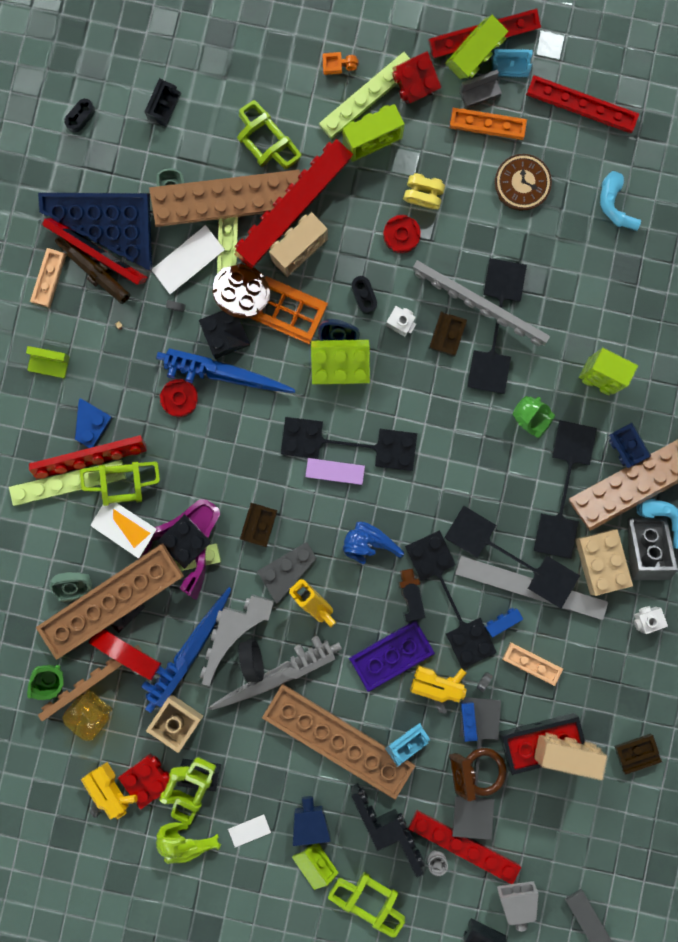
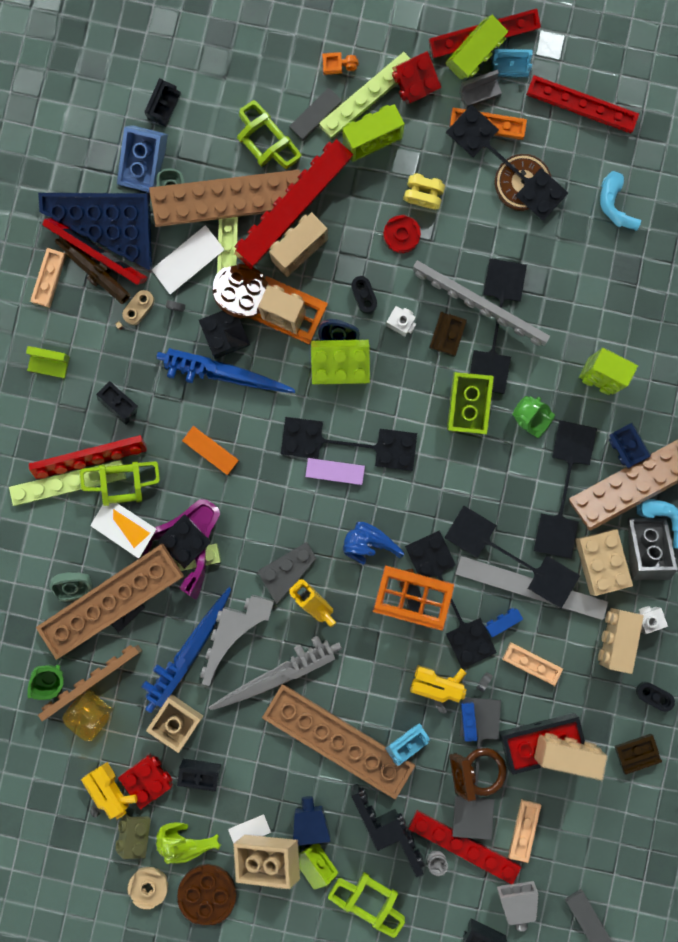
(77, 114): black beam -> none
(90, 424): blue wing -> none
(117, 402): none -> black hinge
(125, 654): red slope -> none
(133, 837): none -> olive bracket
(137, 892): none -> tan plate
(140, 308): none -> tan plate
(141, 157): none -> medium blue slope
(177, 797): lime bar -> none
(179, 398): red tile -> none
(206, 894): none -> reddish brown tile
(210, 450): none -> orange tile
(251, 661): black tyre -> none
(258, 524): dark brown plate -> none
(267, 861): none -> tan brick
(282, 309): none -> tan brick
(315, 113): none -> dark grey tile
(391, 655): dark purple tile -> none
(419, 580): none -> orange piece
(470, 403): none -> lime brick
(474, 132): none -> black hinge
(524, 831): none -> light nougat tile
(620, 640): none -> tan brick
(654, 696): none -> black plate

